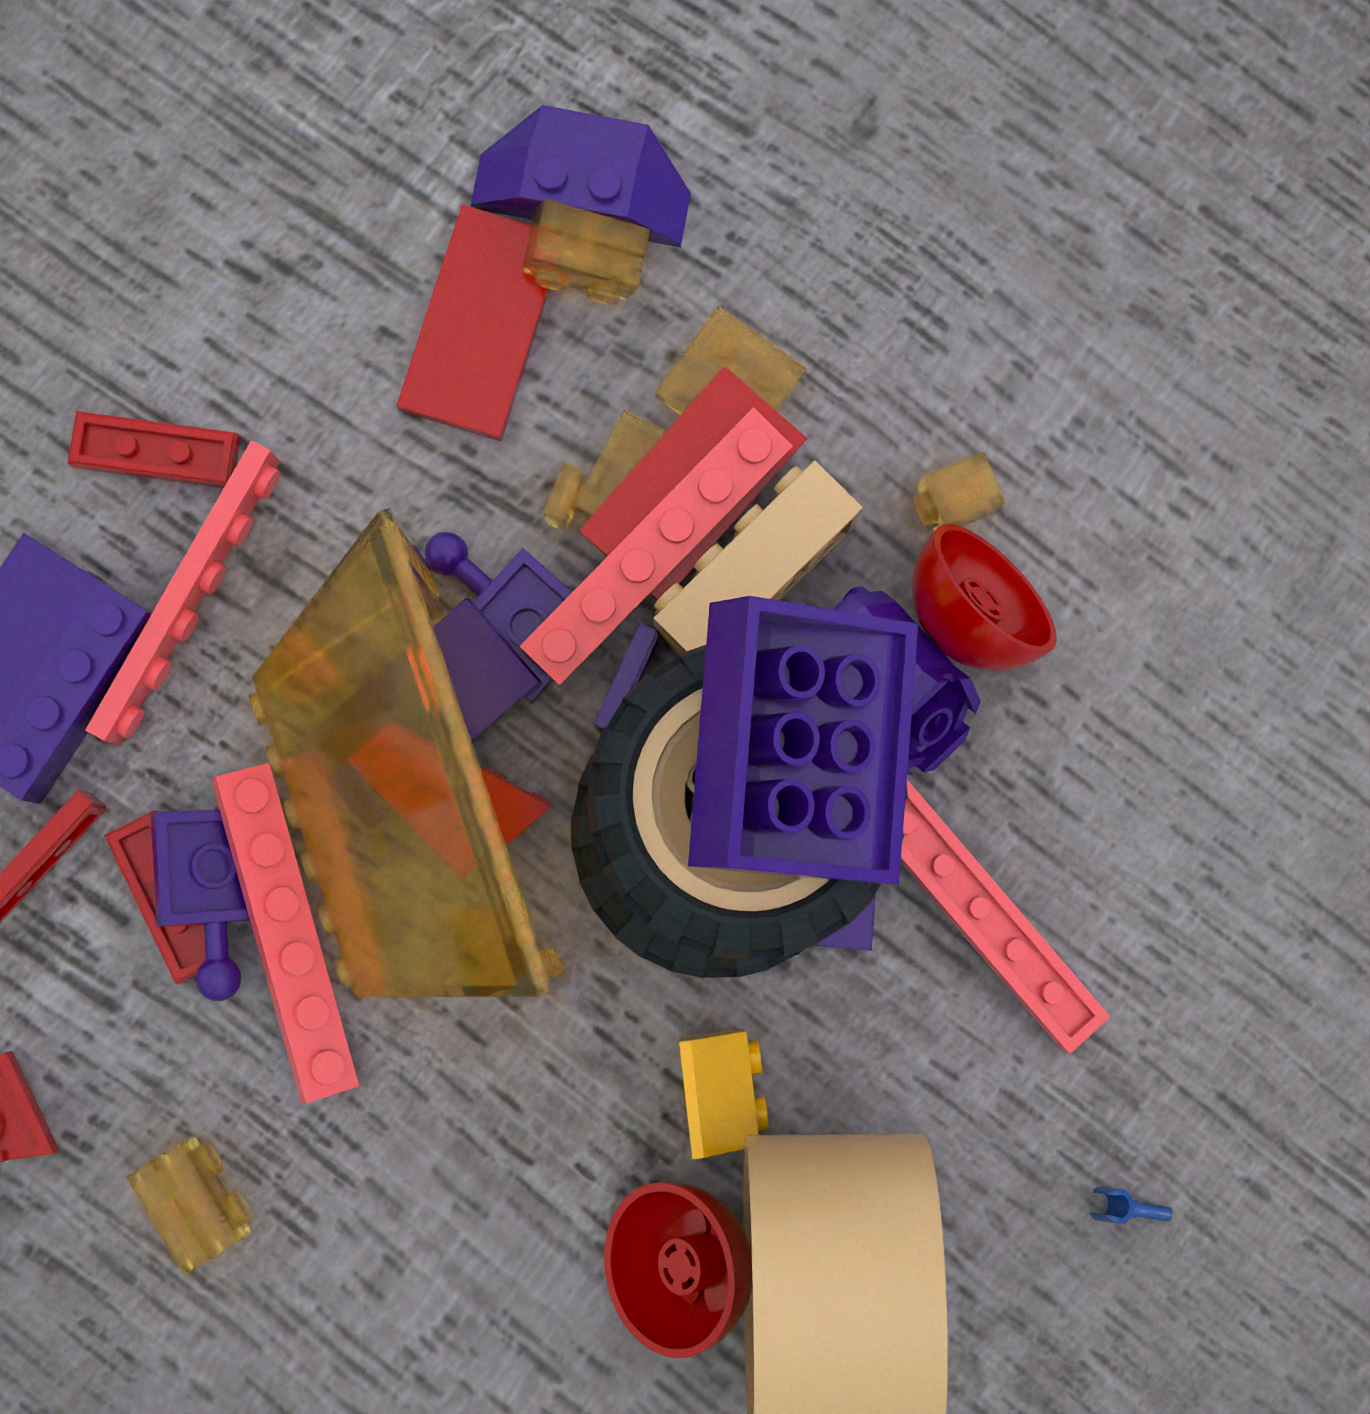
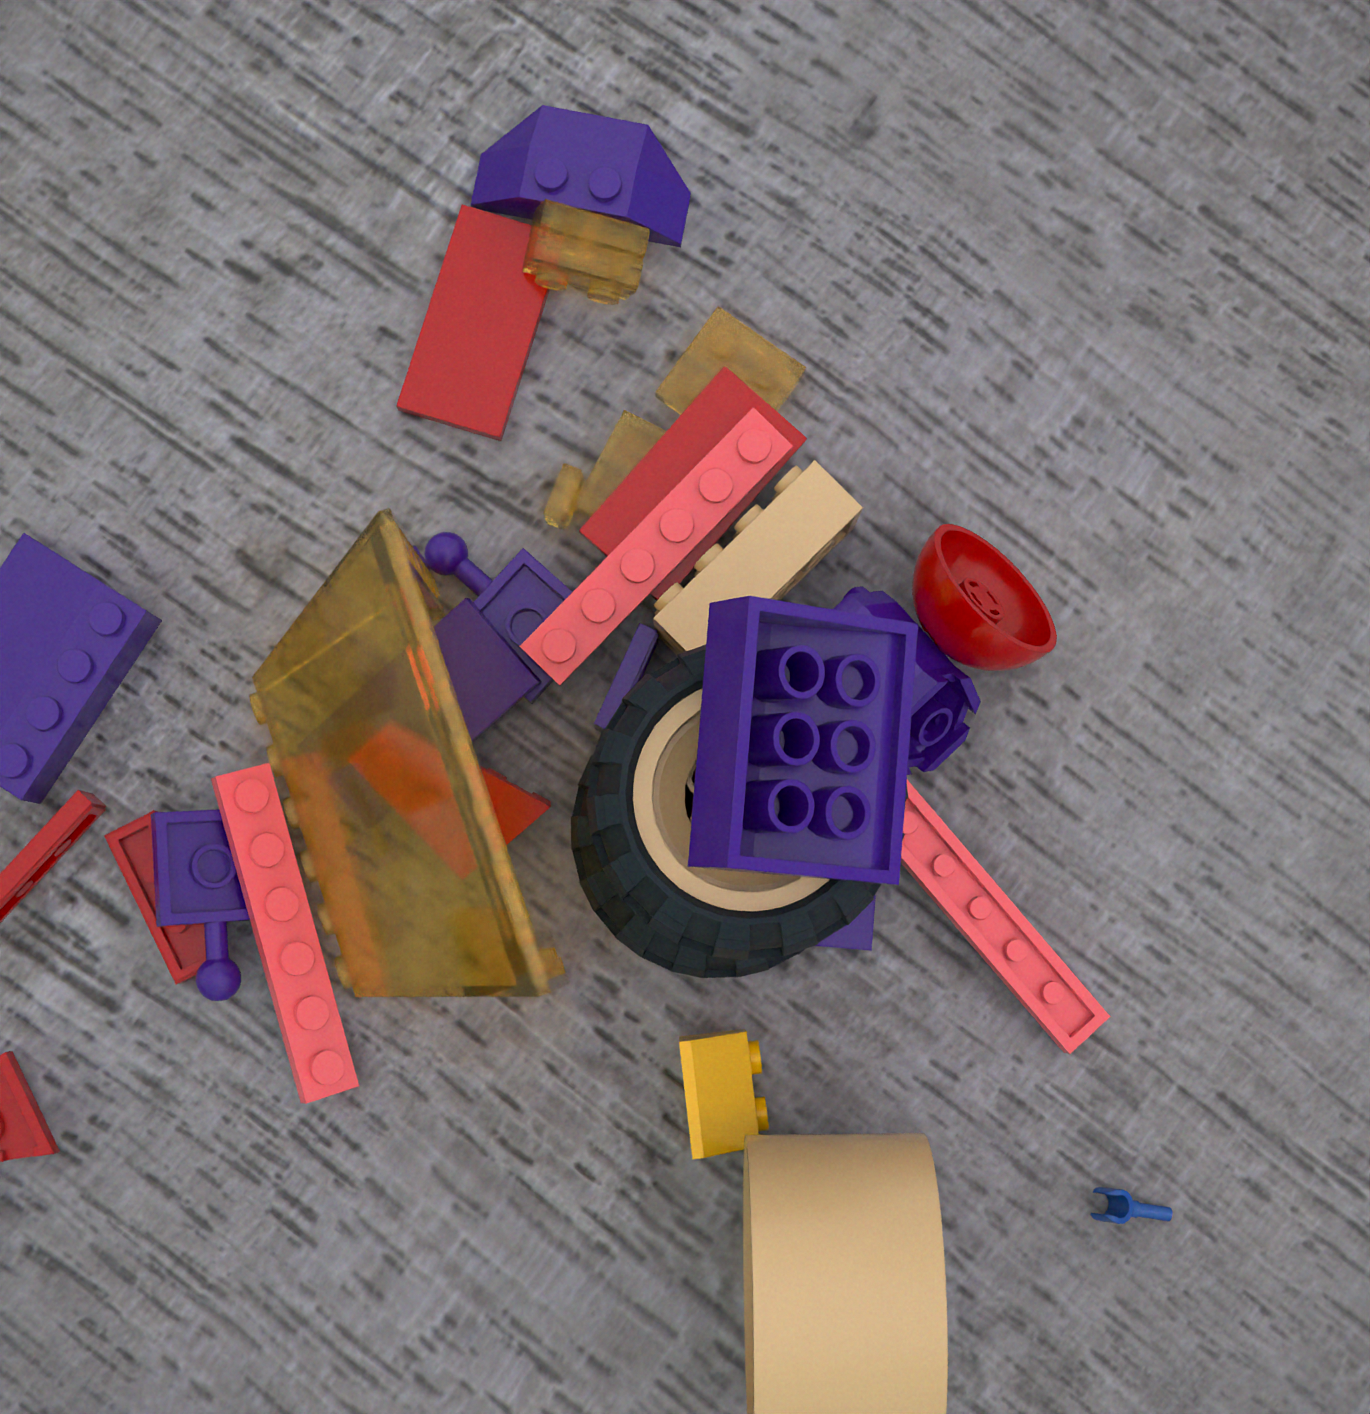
(153, 449): red tile -> none
(175, 612): coral plate -> none
(191, 1203): clear yellow brick -> none
(677, 1268): red piece -> none
(958, 493): clear yellow brick -> none

